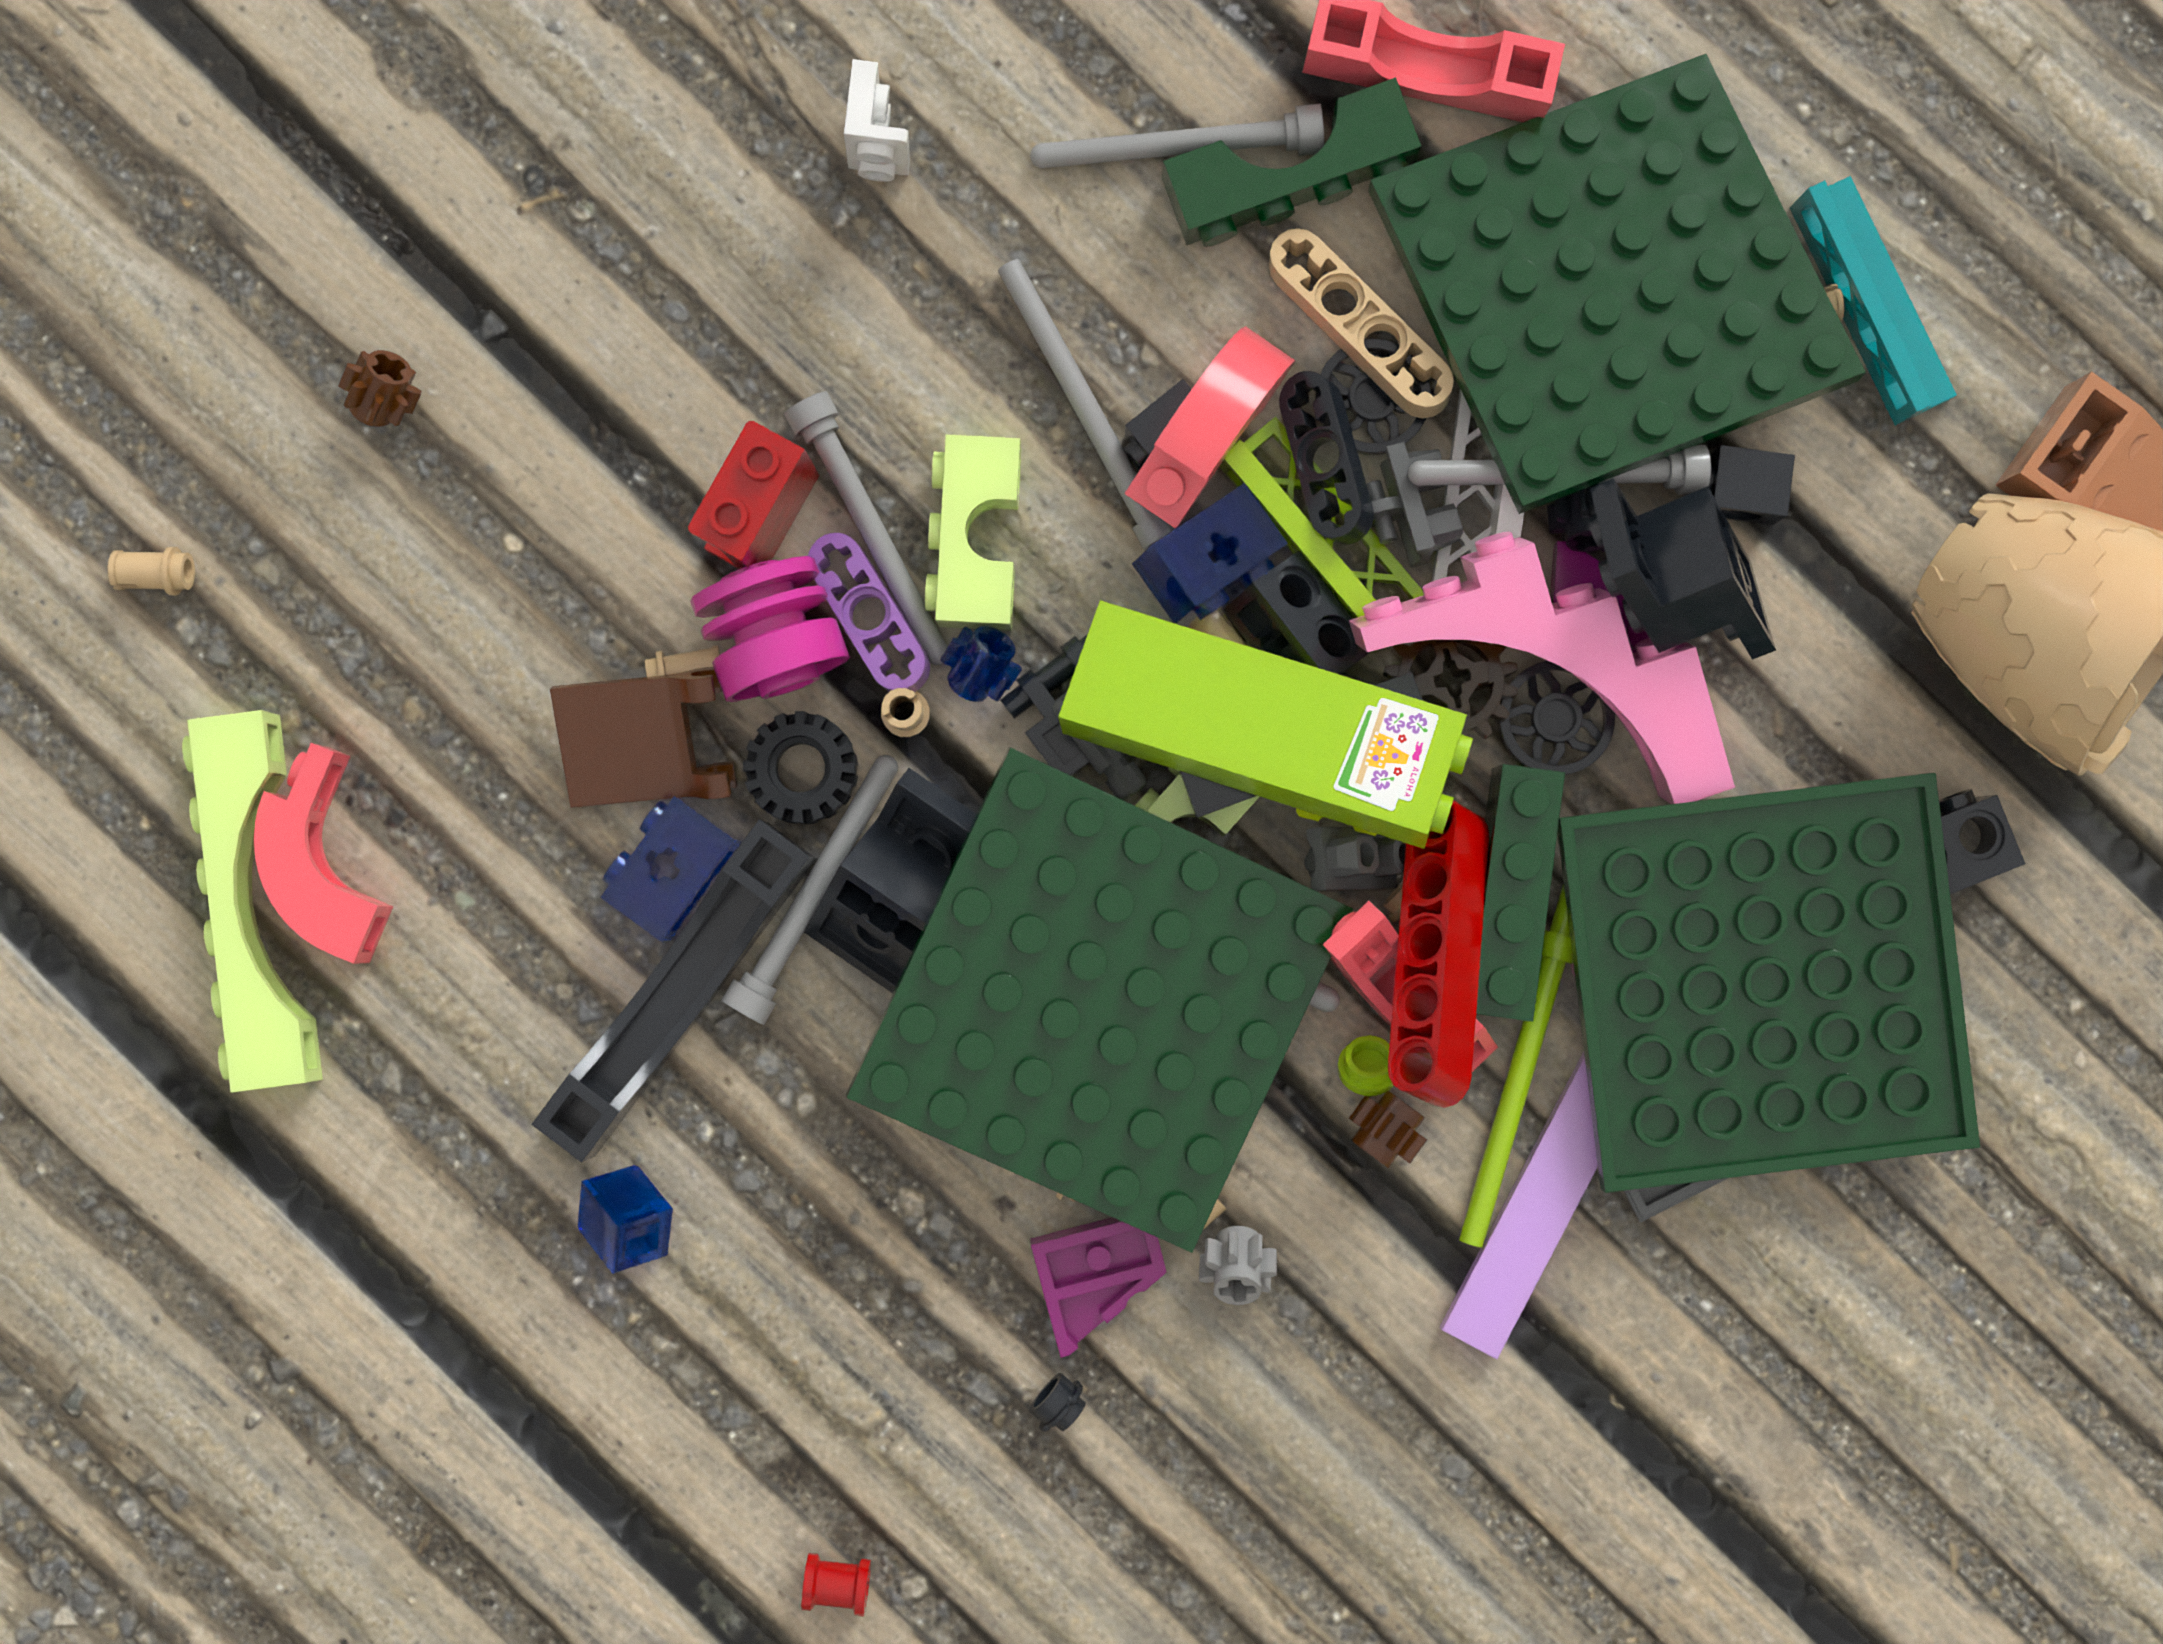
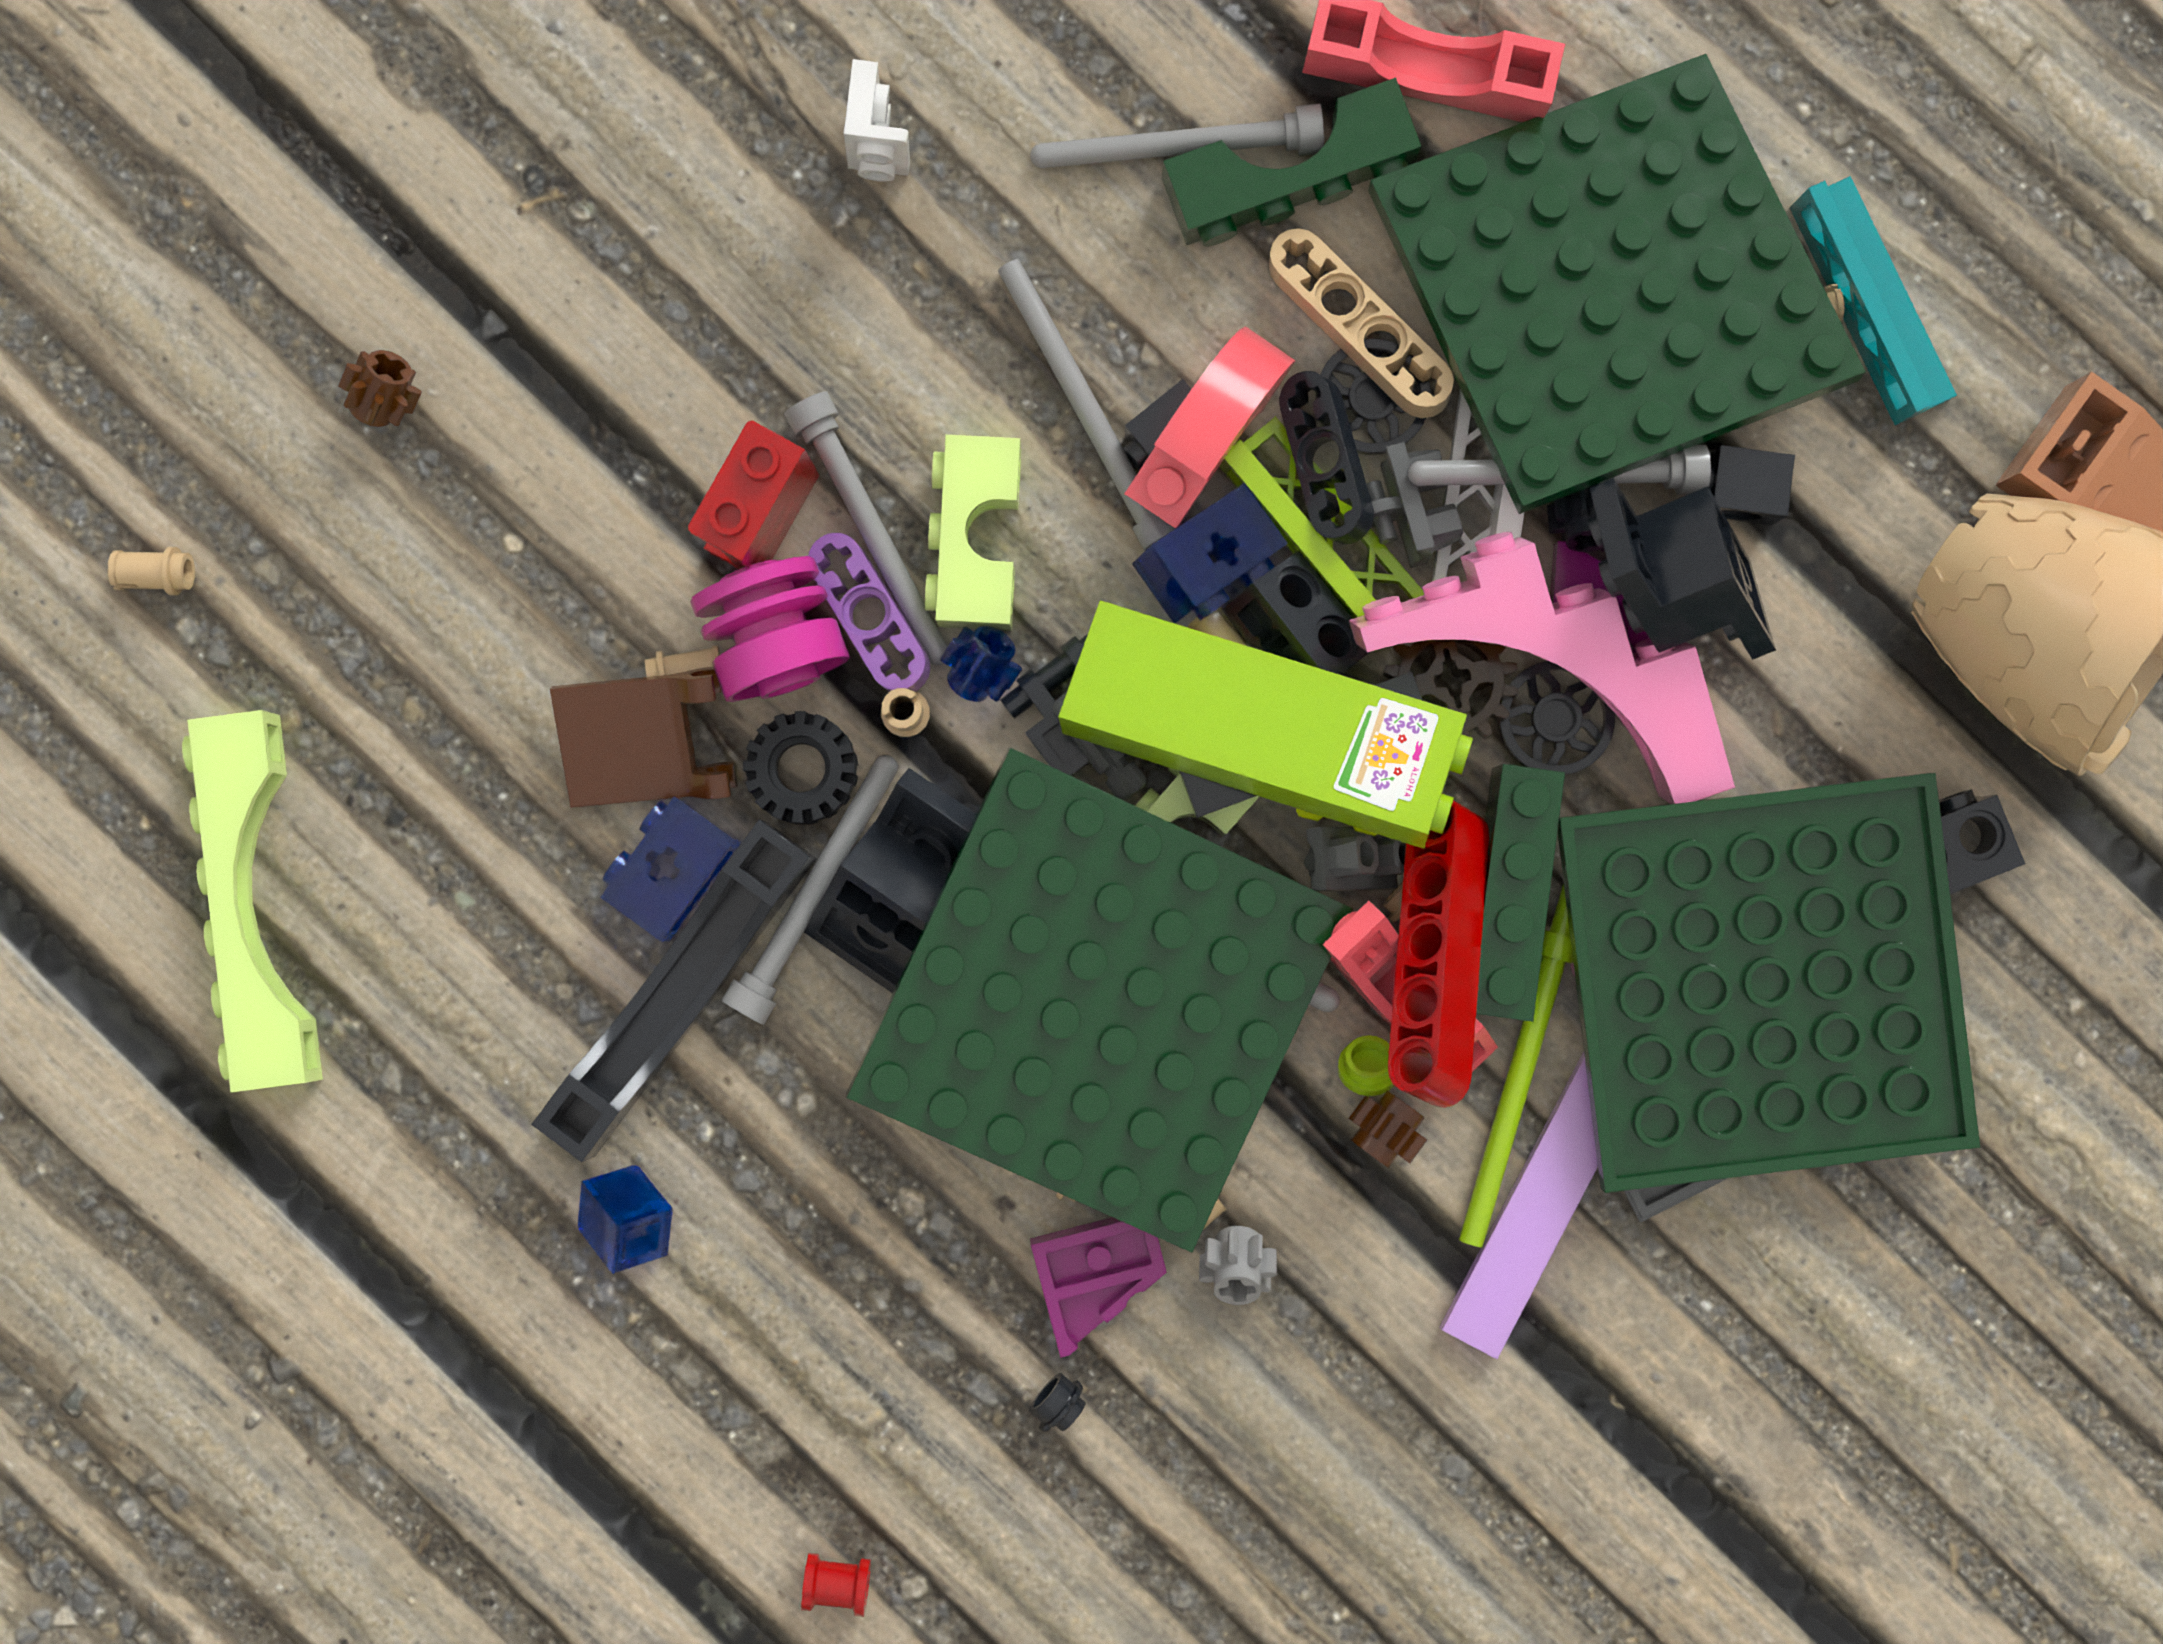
(296, 868): coral arch -> none

